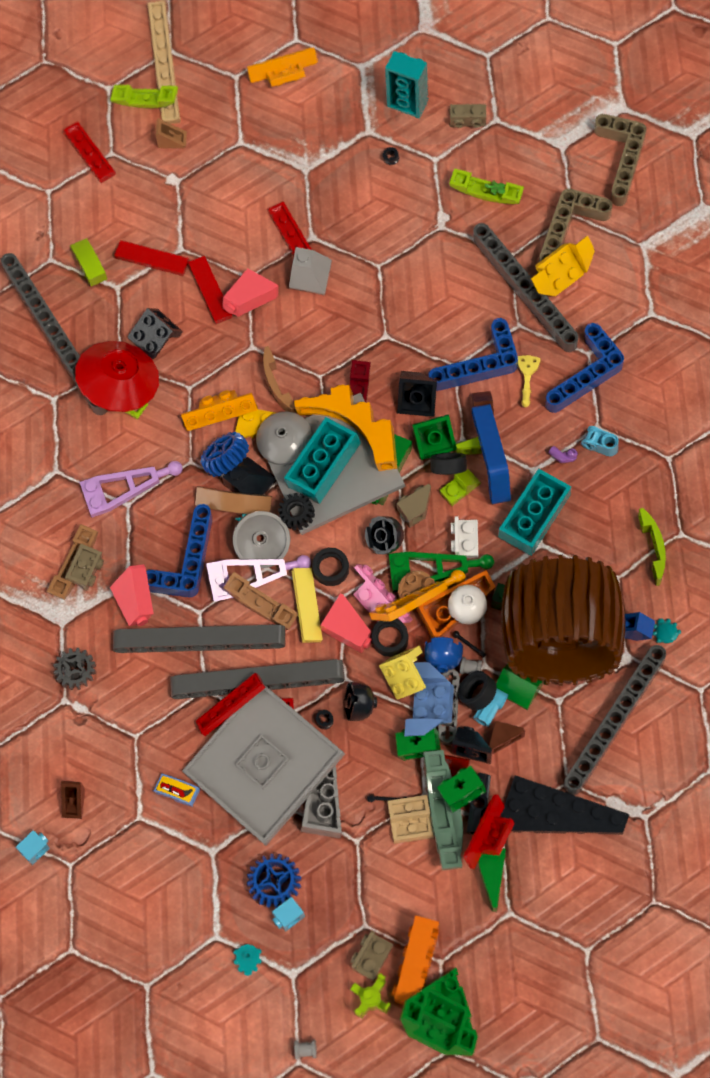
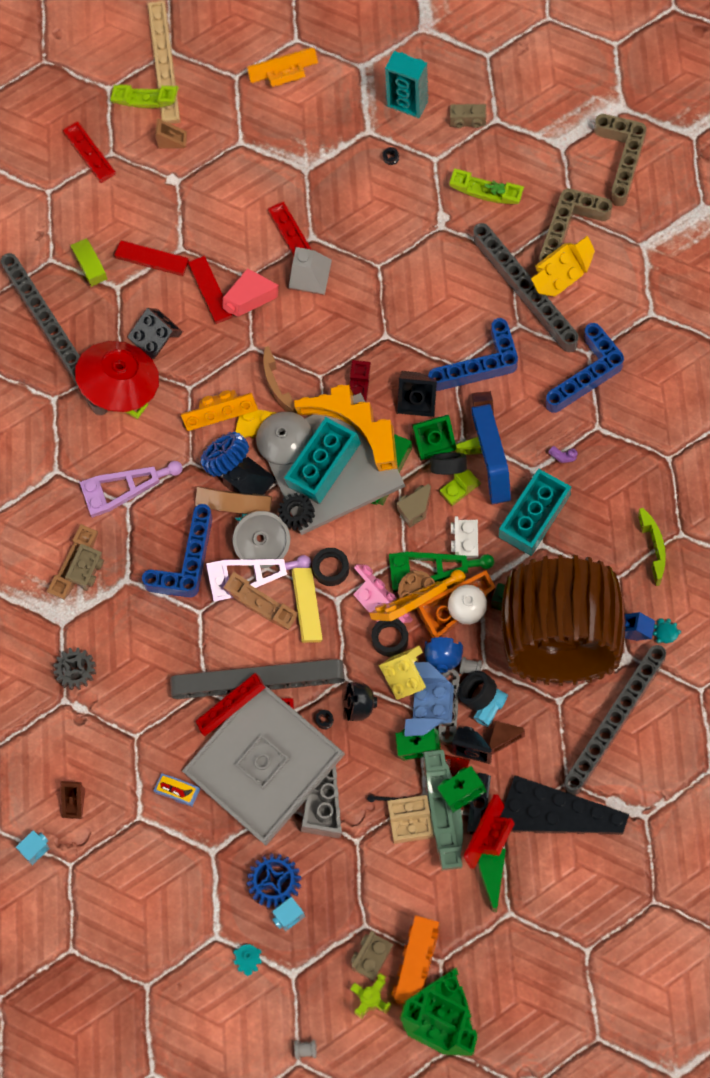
(133, 595): coral slope -> none
(199, 638): dark grey beam -> none
(346, 625): coral slope -> none
(384, 535): black cylinder -> none
(456, 634): black hinge -> none
(519, 690): green slope -> none
(527, 372): light yellow piece -> none
(597, 439): medium azure piece -> none

